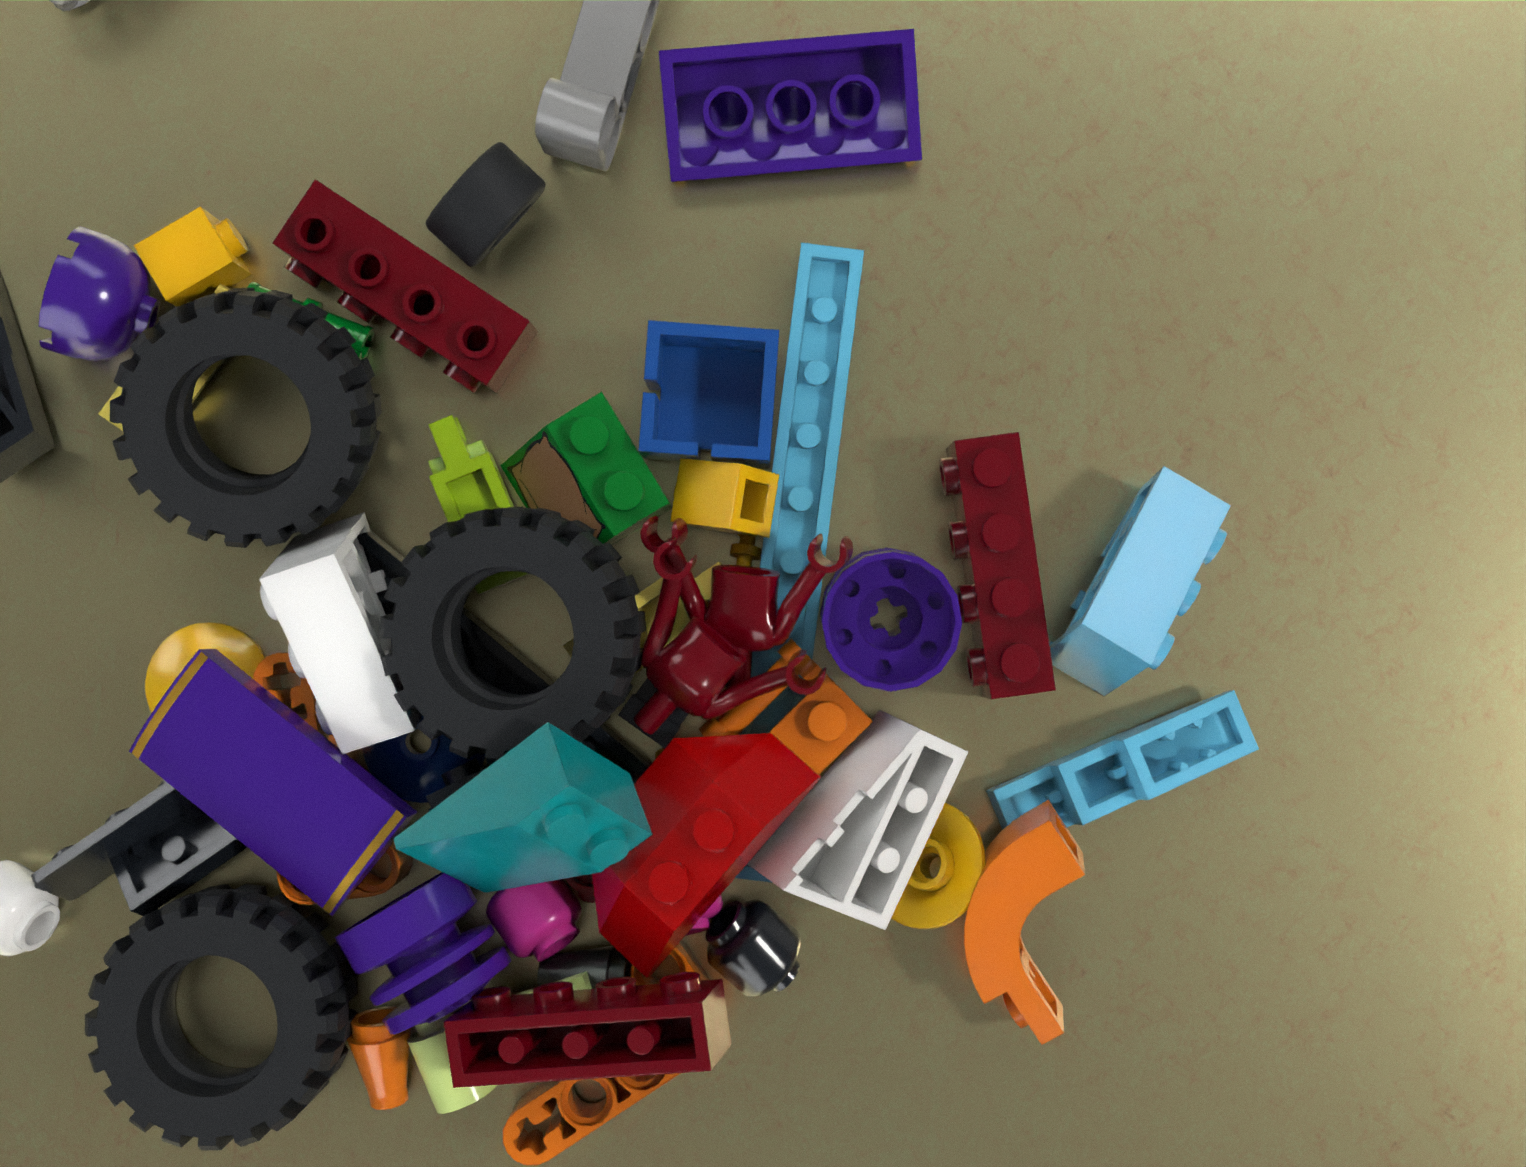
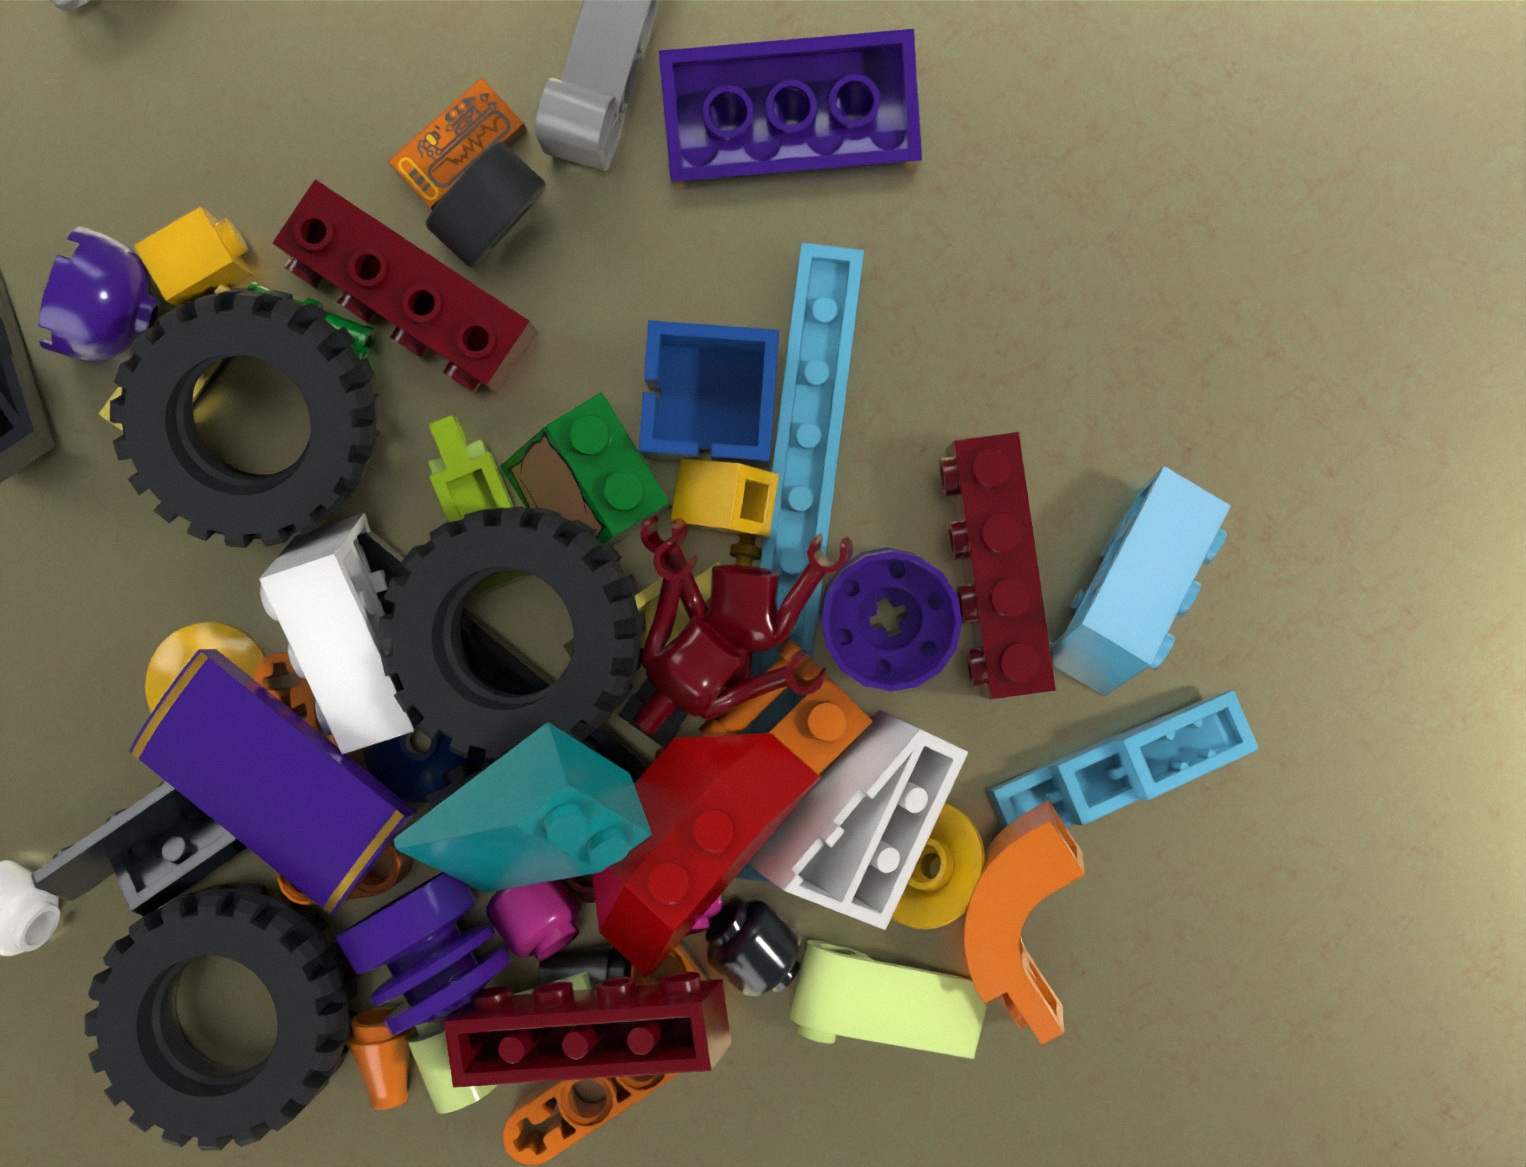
(456, 141): none -> orange tile
(884, 1002): none -> yellowish green door

